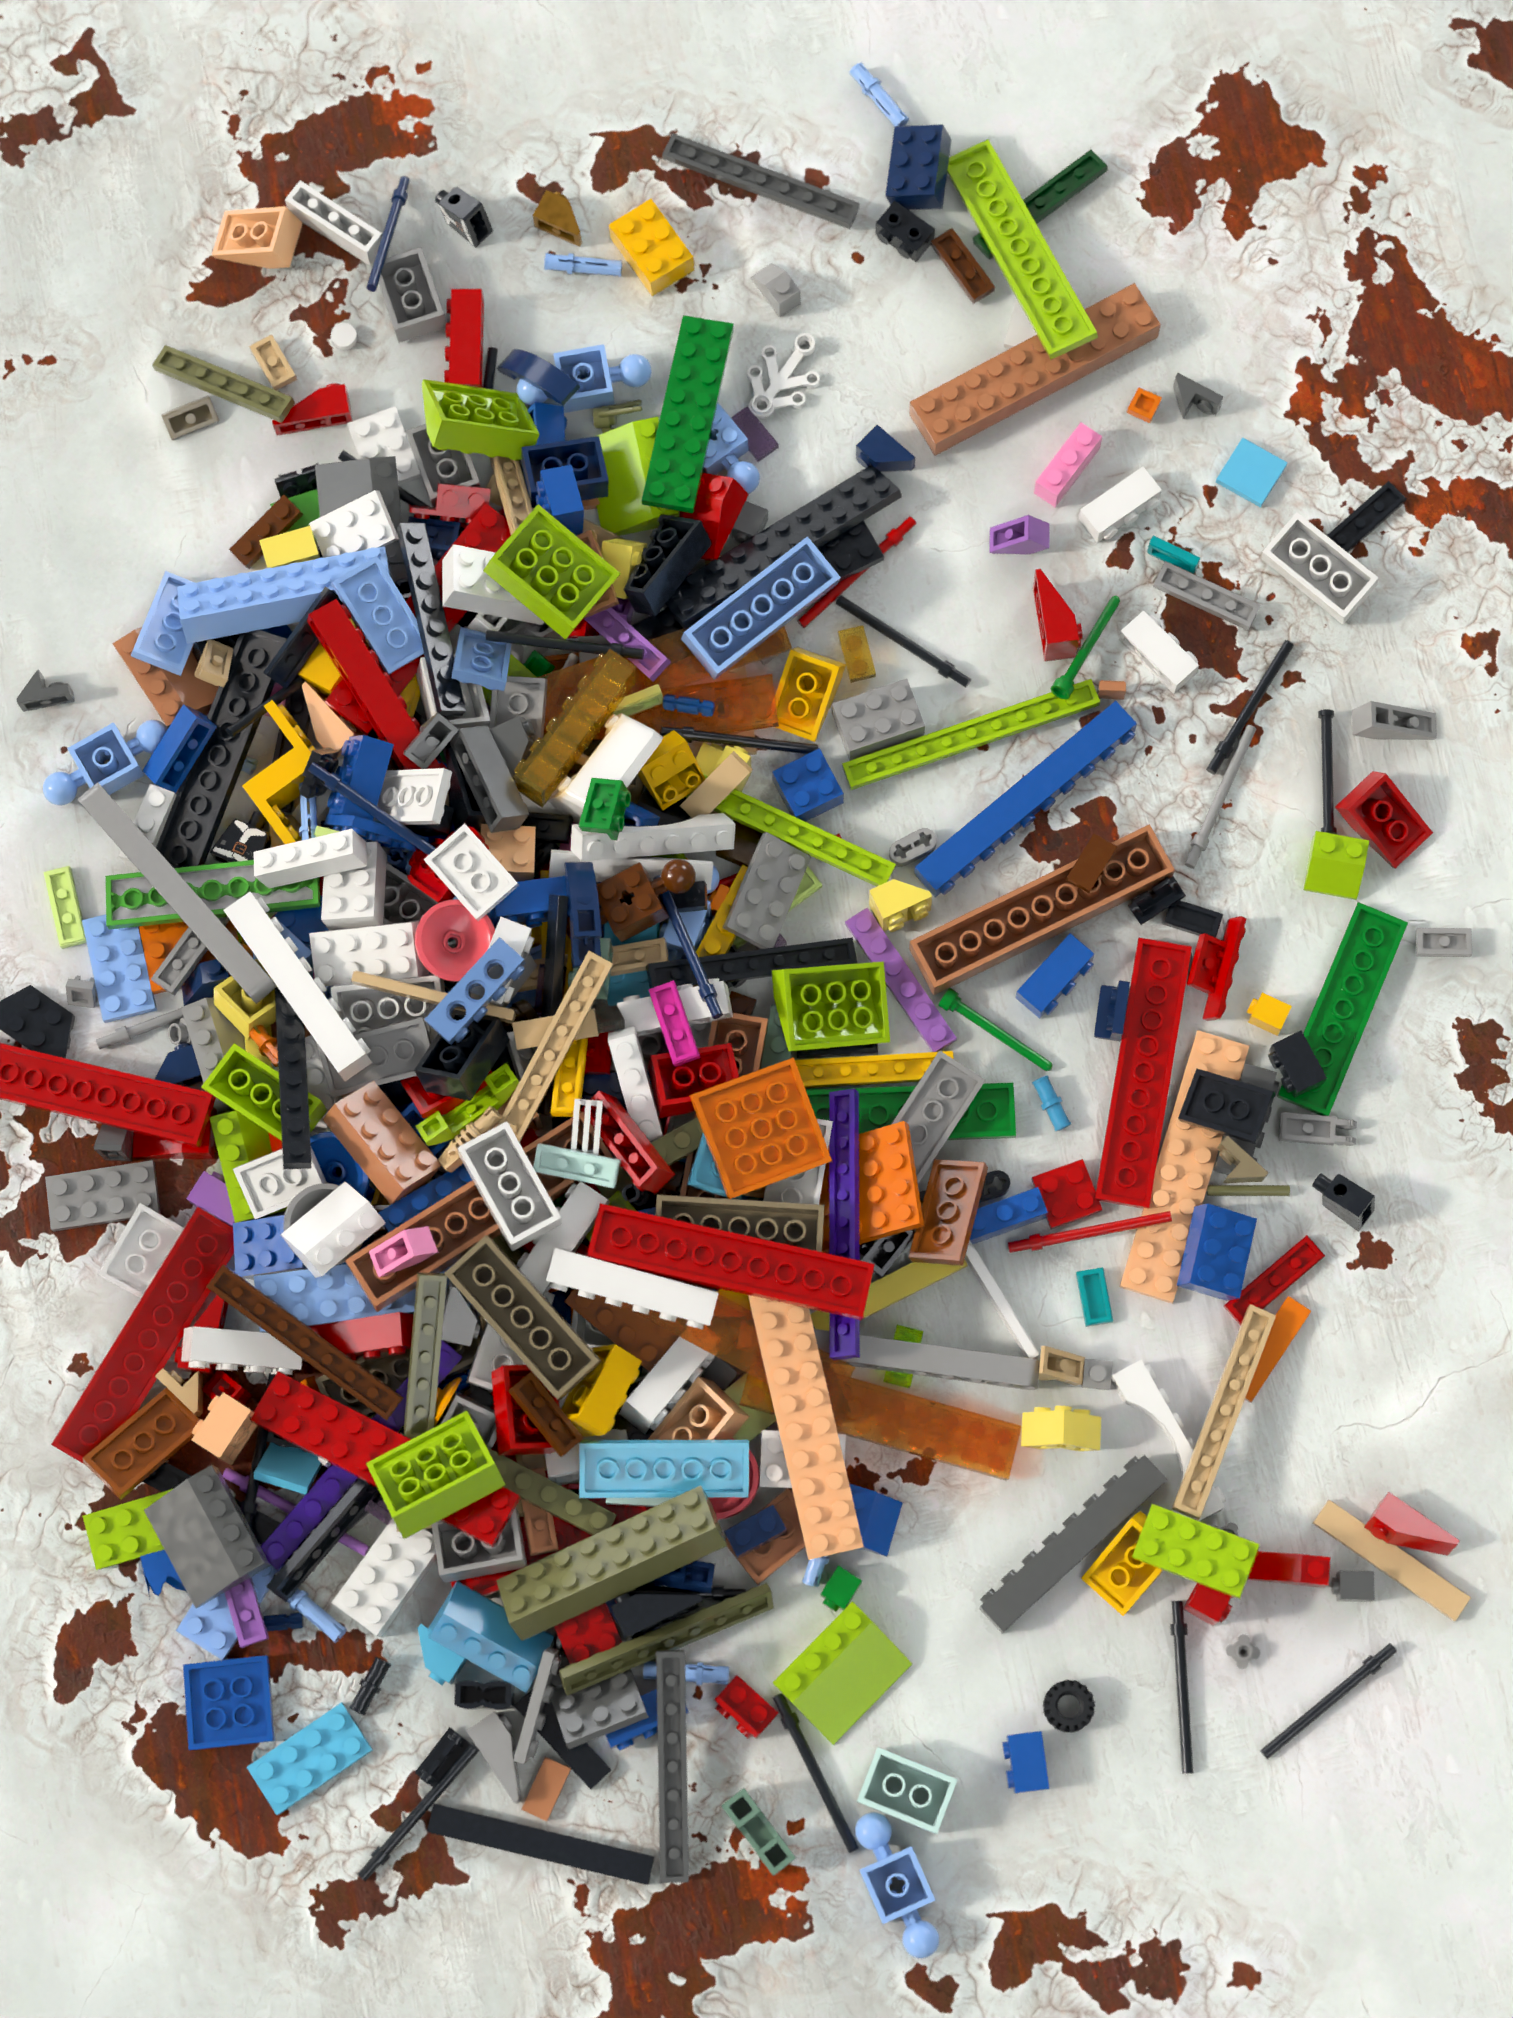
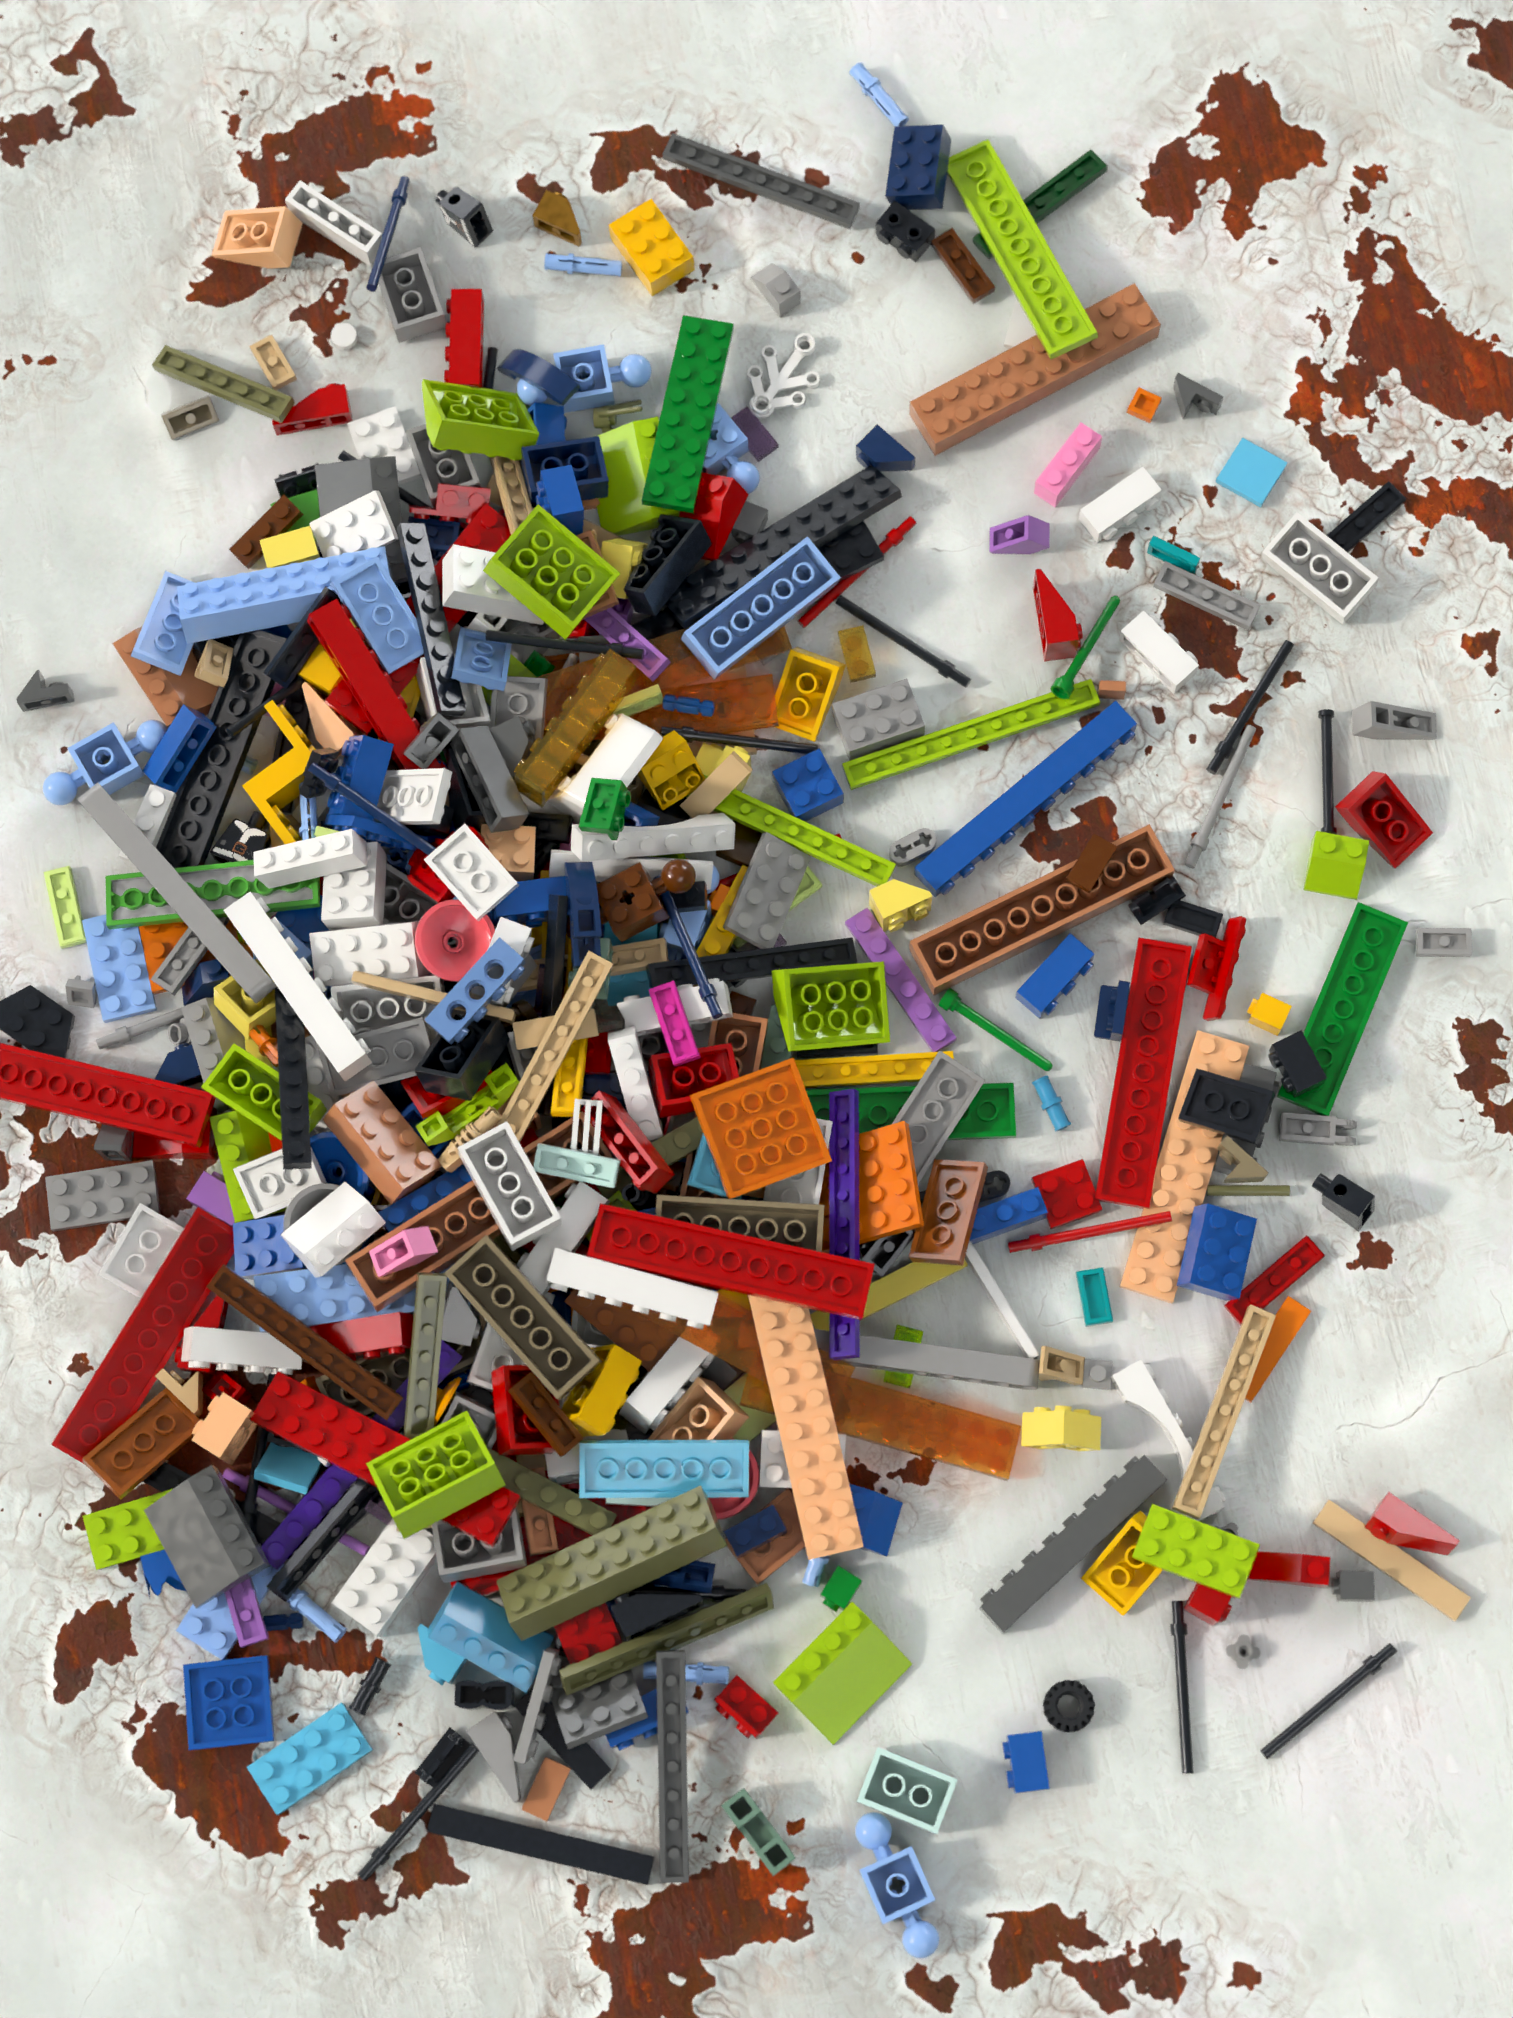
(790, 1722): black bar -> none

